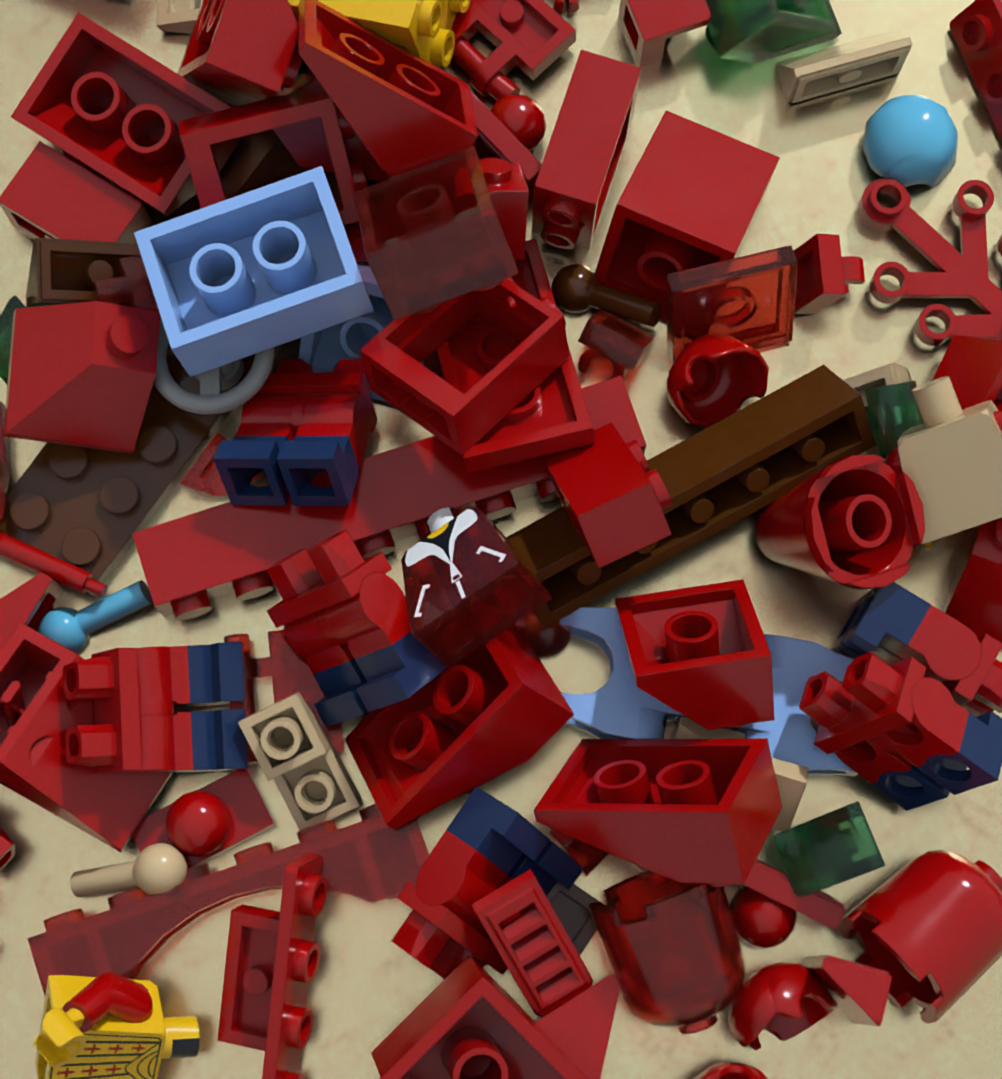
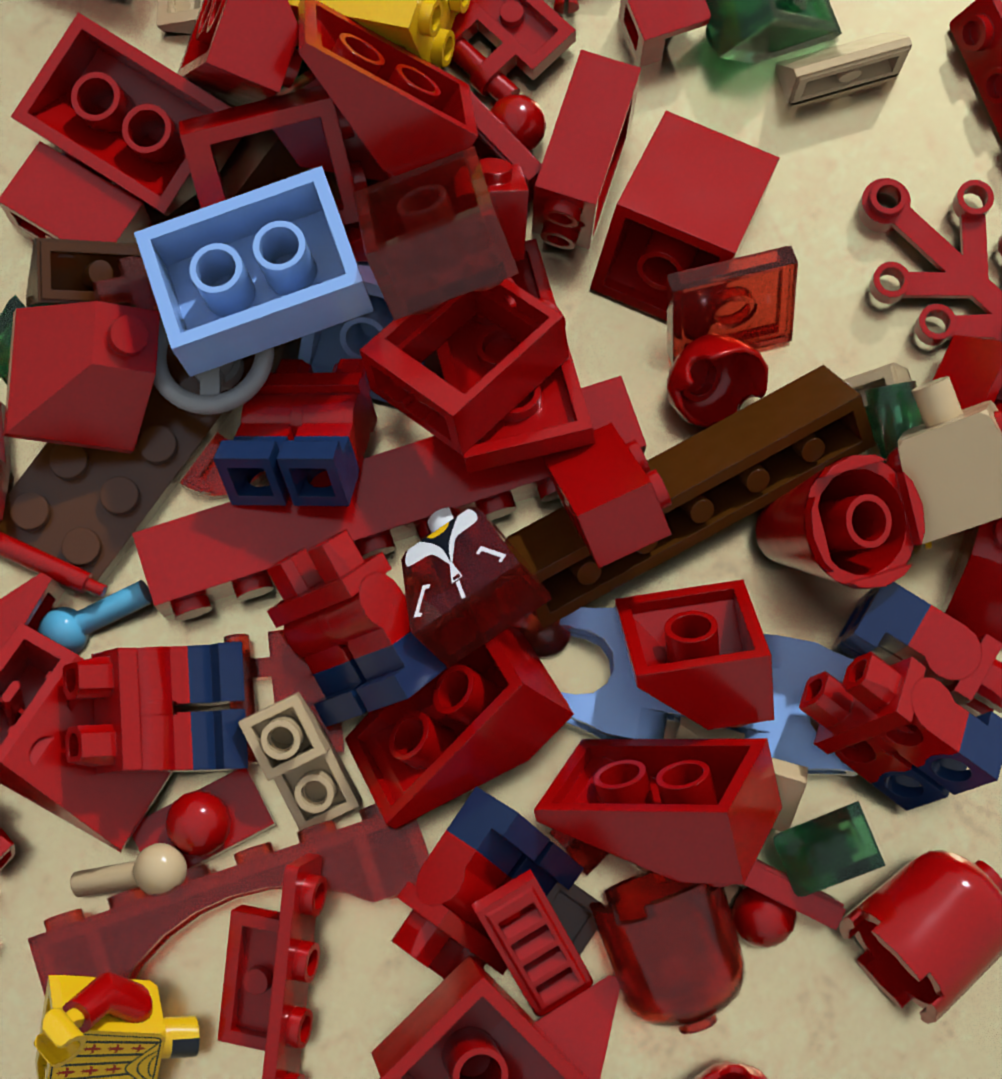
(578, 290): reddish brown bar -> none
(615, 340): clear red tile -> none
(781, 1000): red hair -> none
(824, 273): red tile -> none
(854, 986): red slope -> none
(911, 141): medium azure hair -> none

